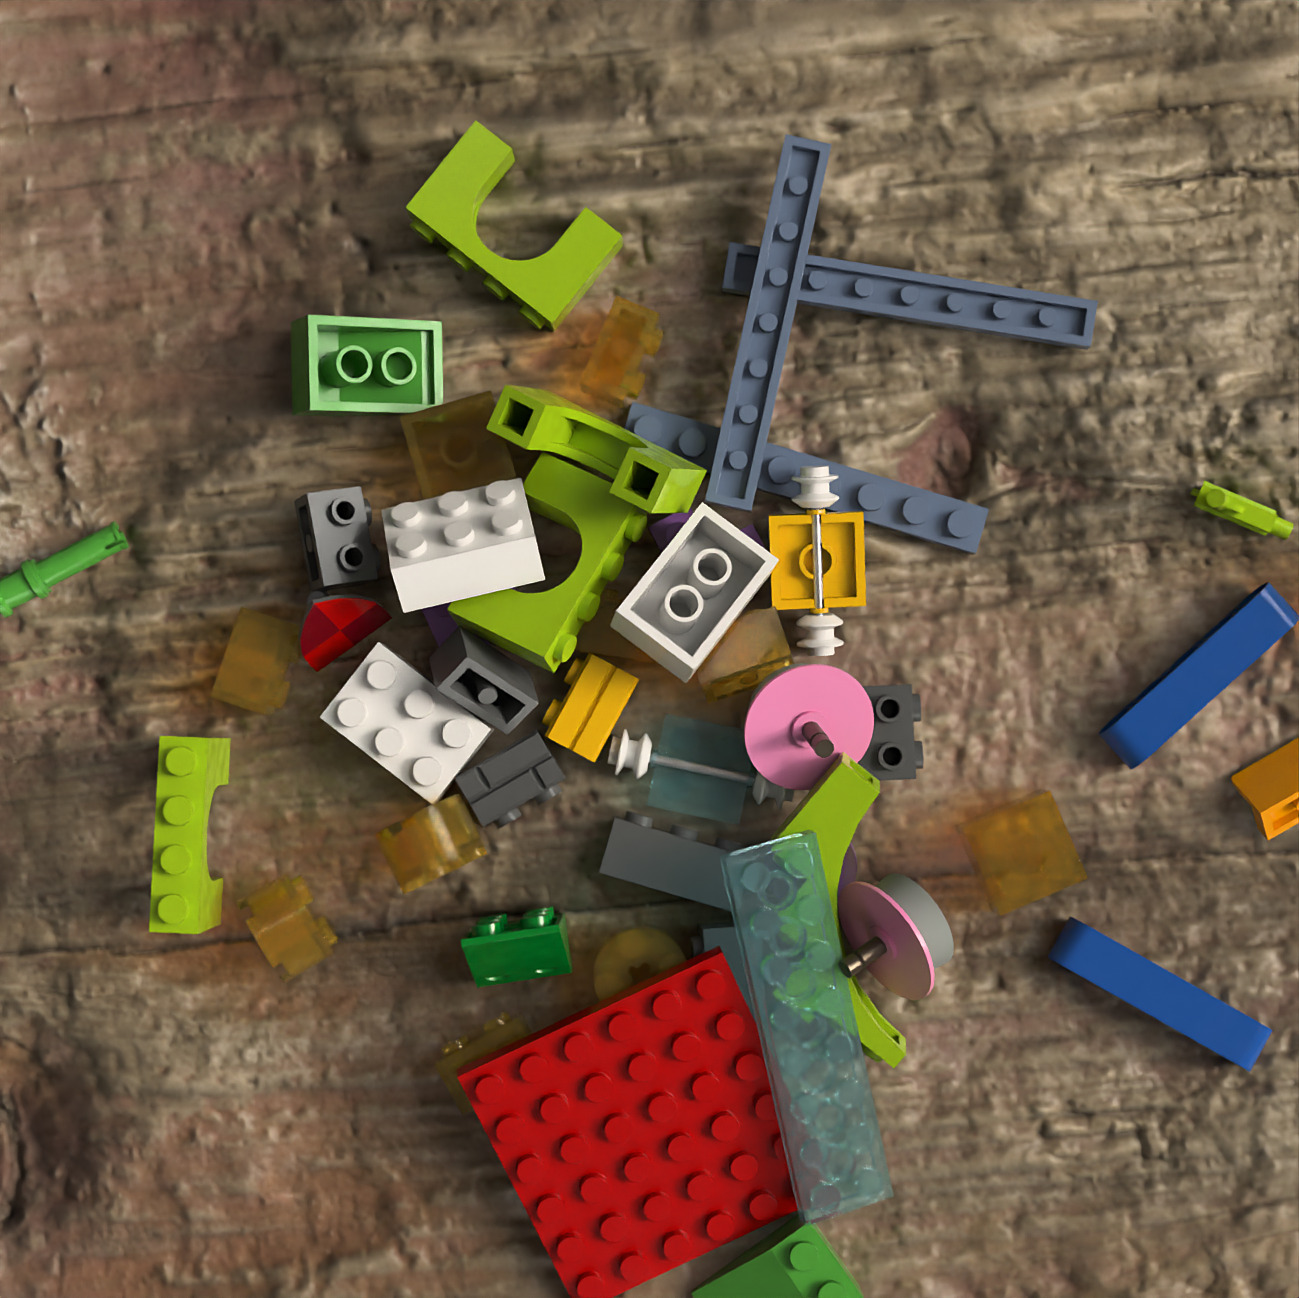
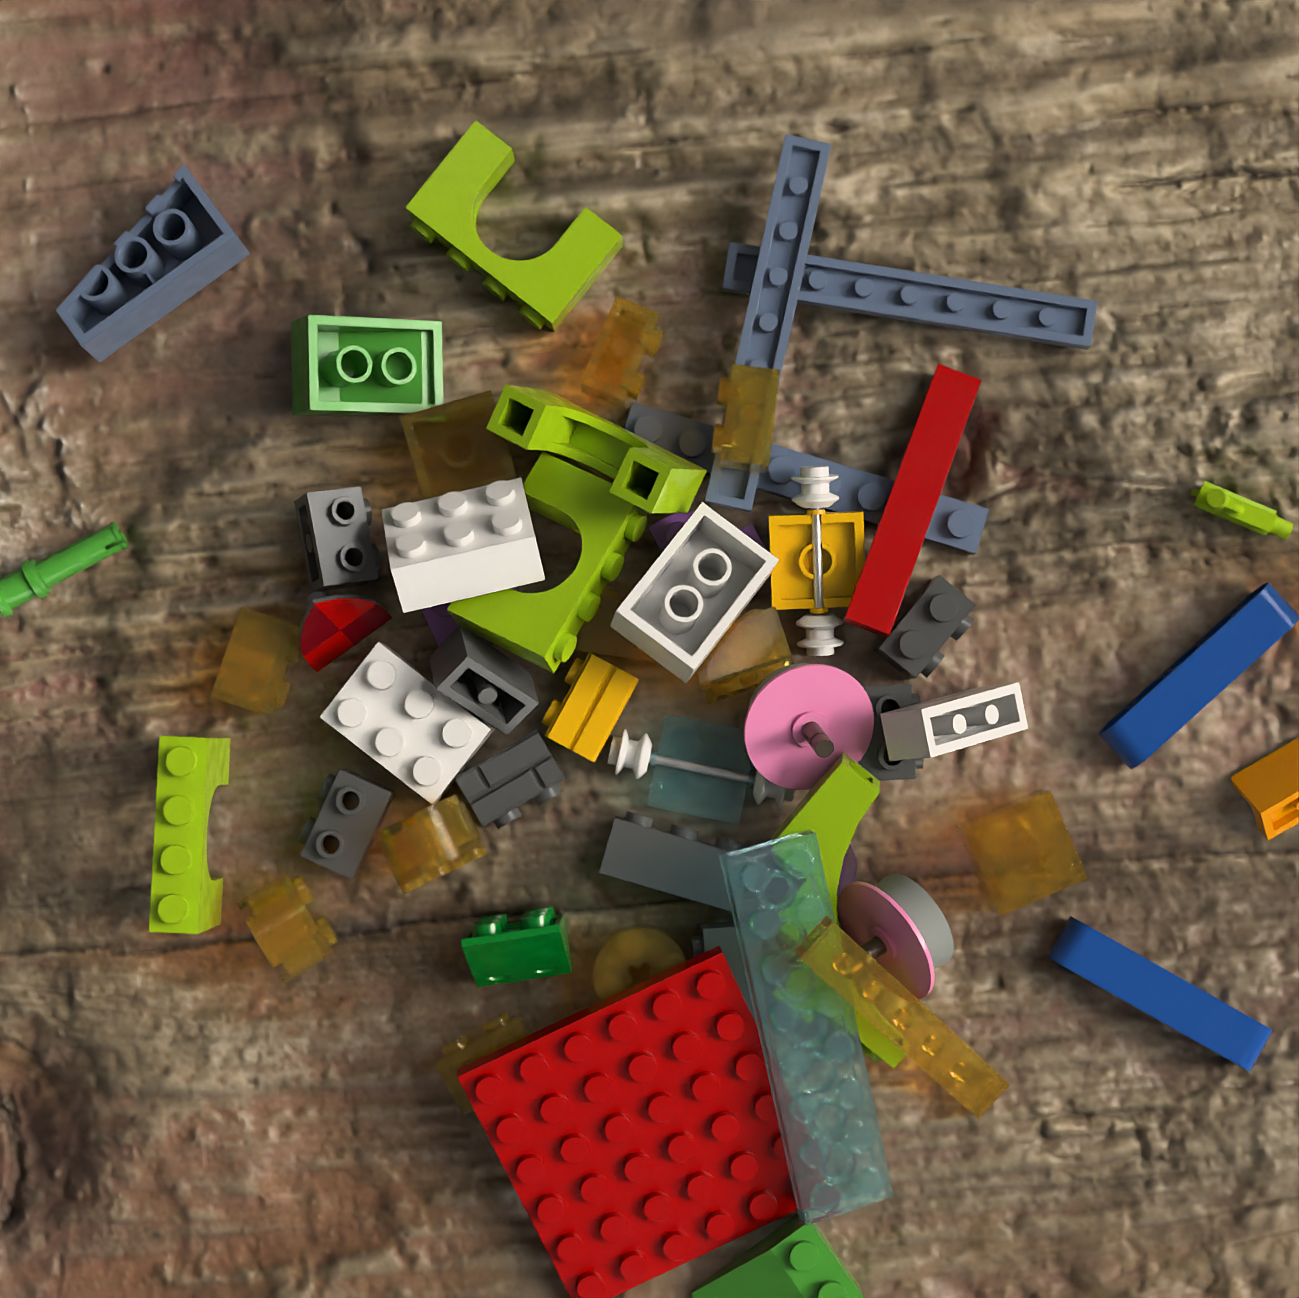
(153, 269): none -> sand blue wedge
(347, 822): none -> dark grey brick
(749, 418): none -> clear yellow brick
(901, 1017): none -> clear yellow tile
(912, 501): none -> red tile
(925, 627): none -> dark grey brick
(953, 721): none -> white brick

